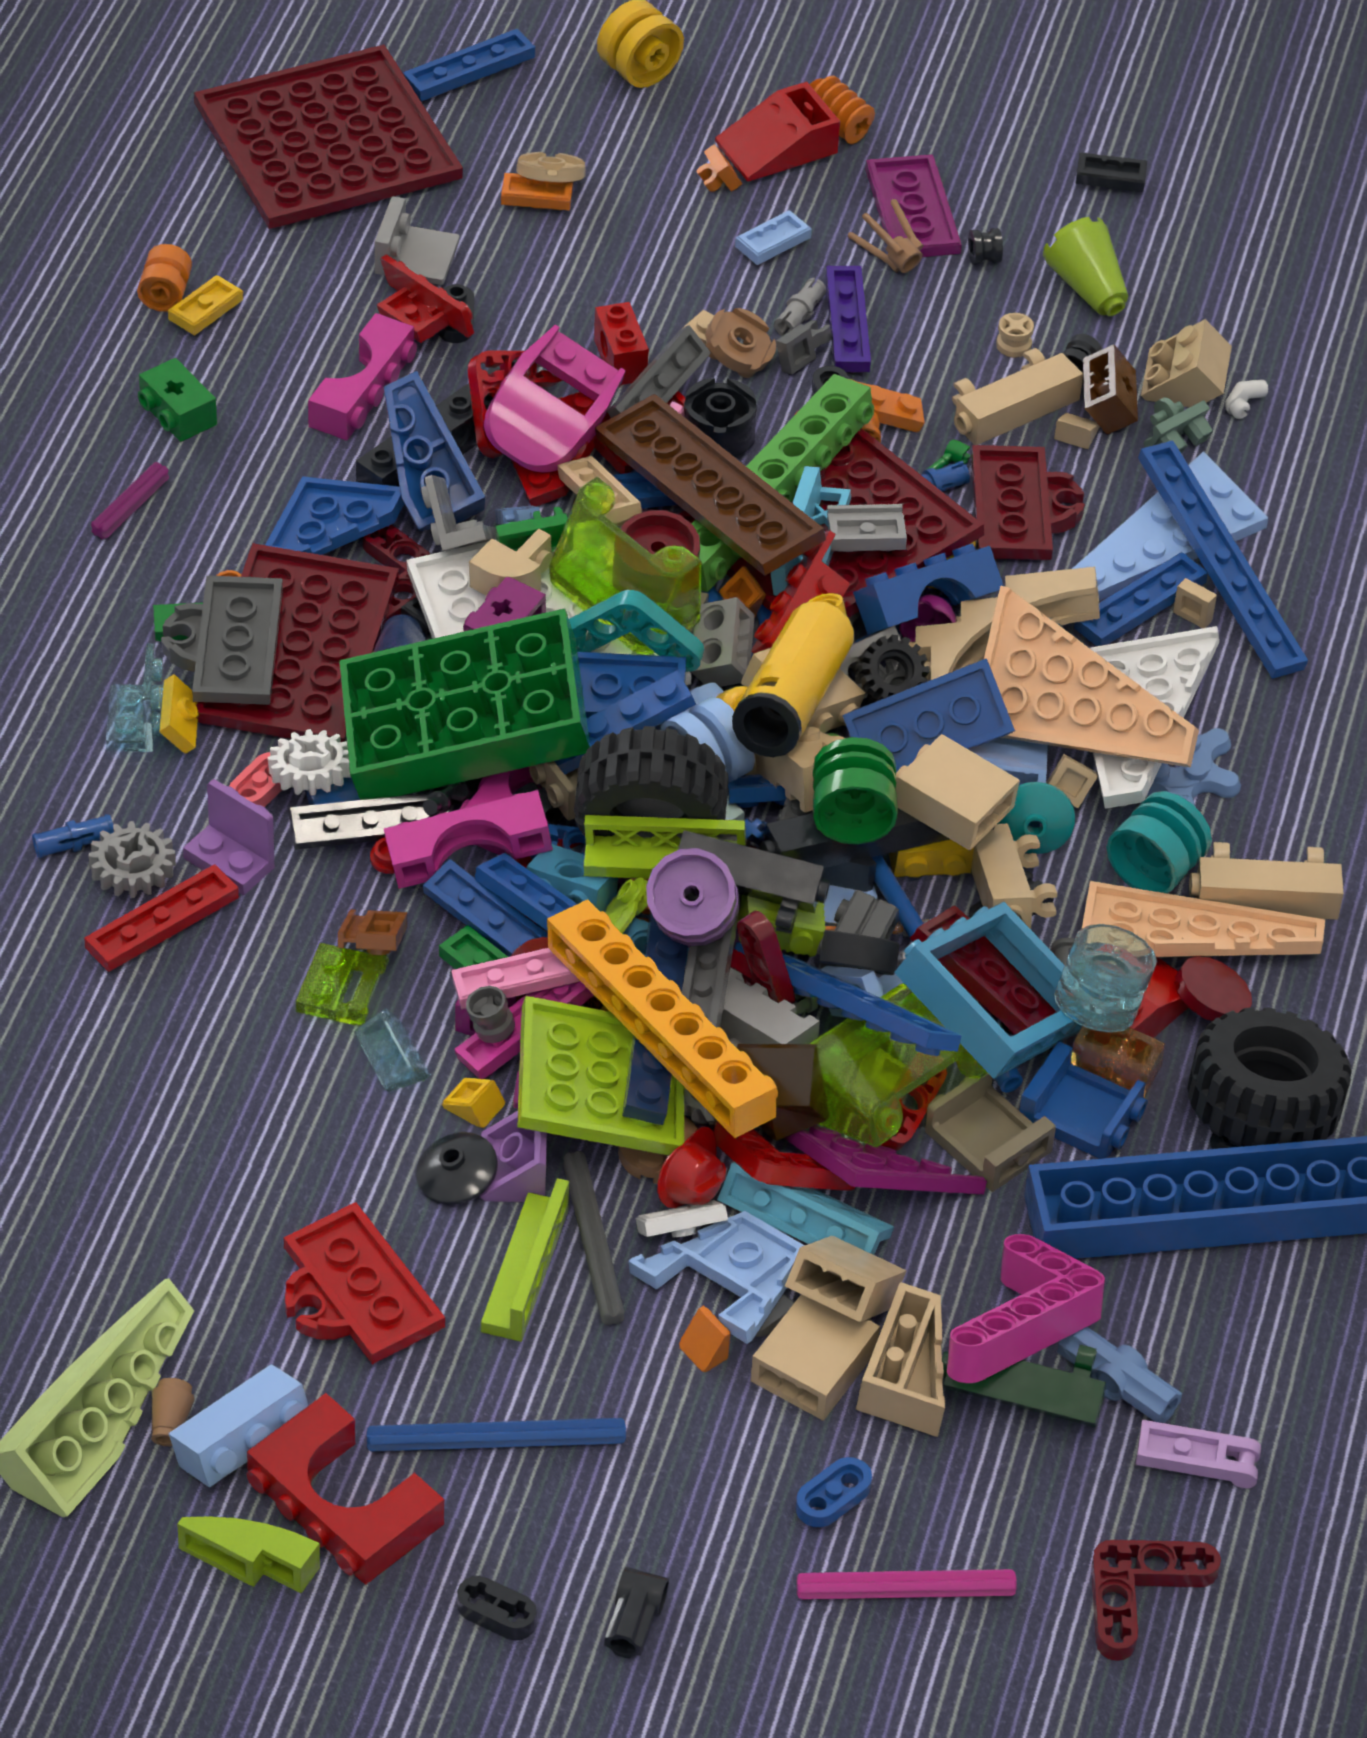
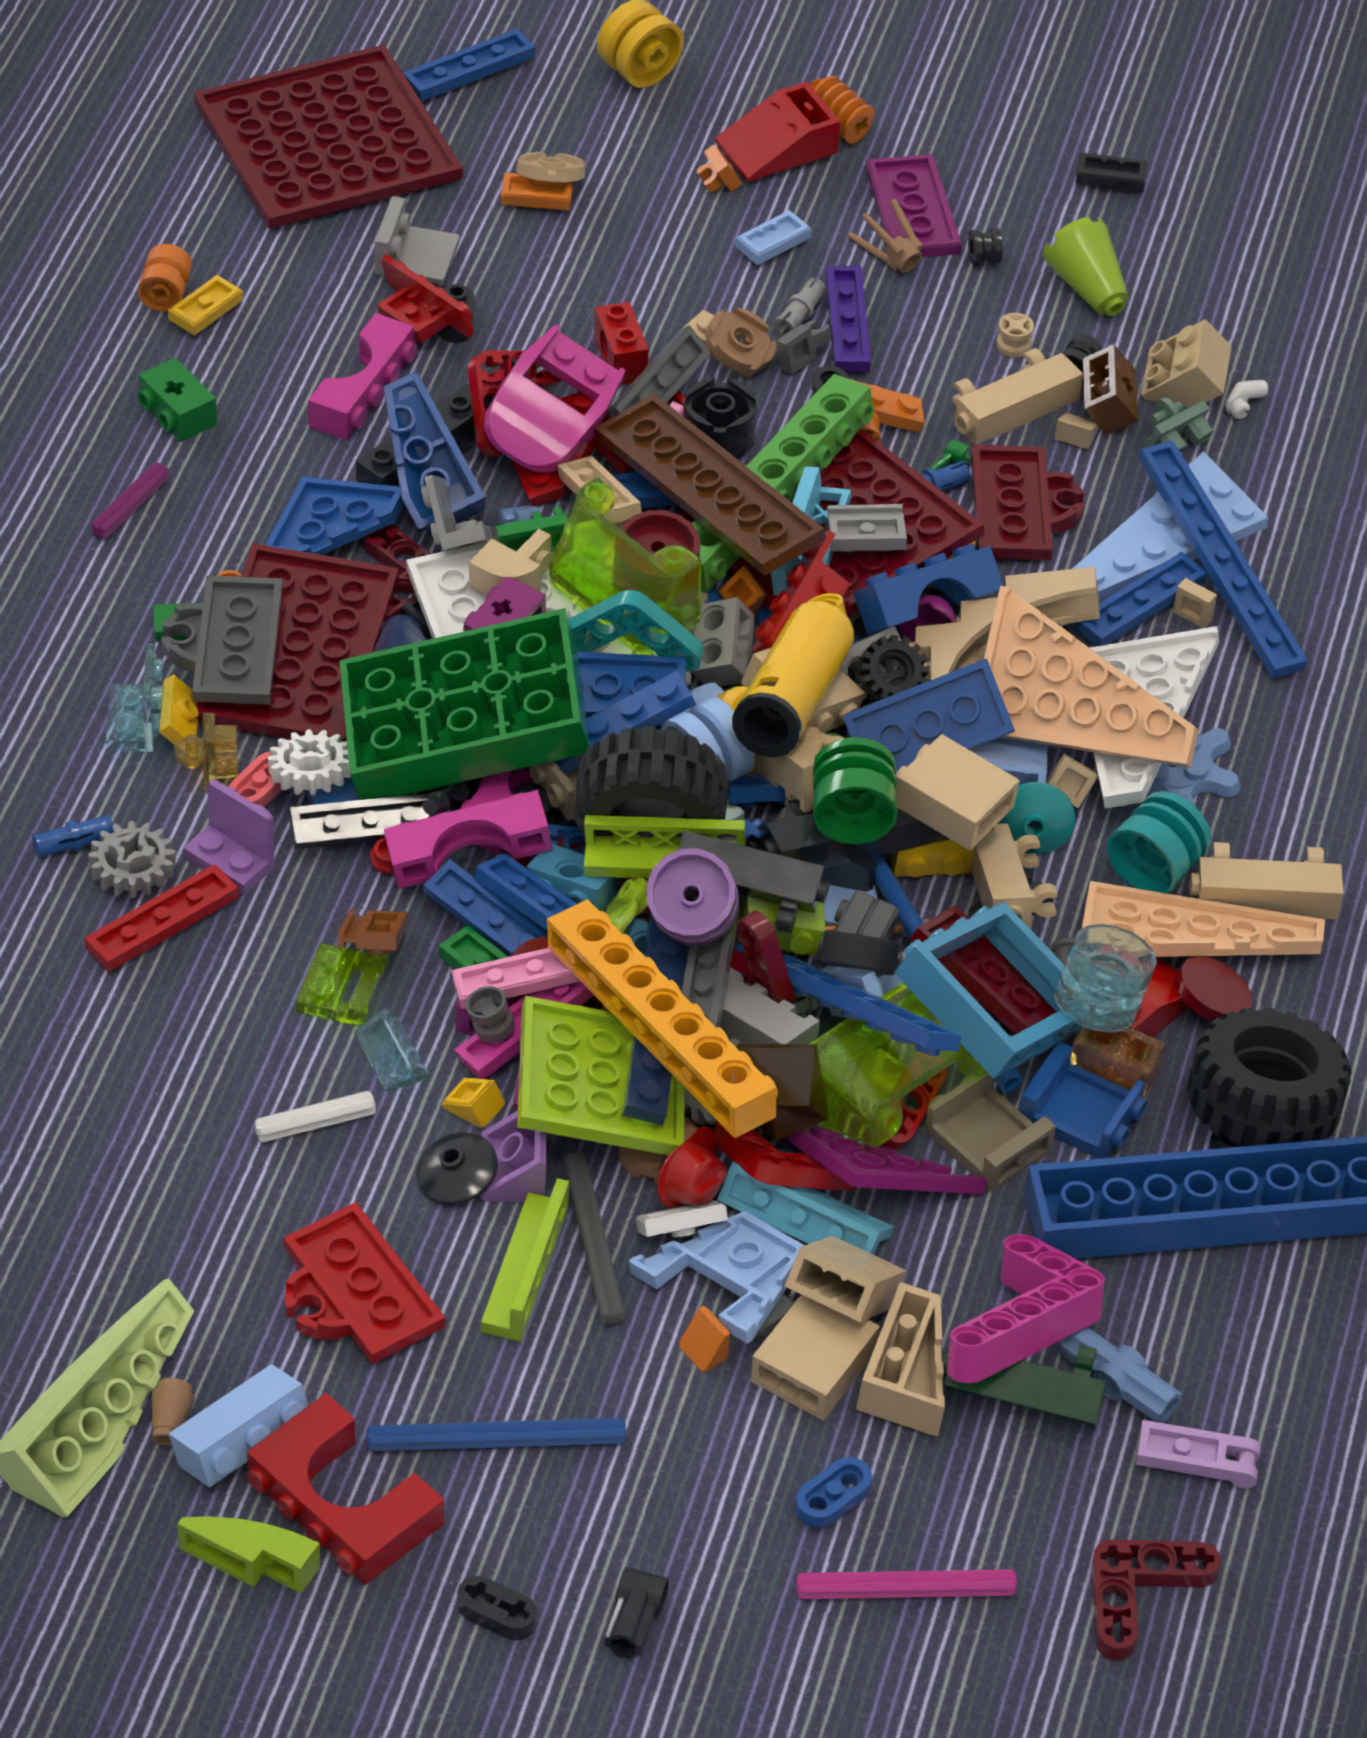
(214, 750): none -> clear yellow hips
(315, 1116): none -> white axle

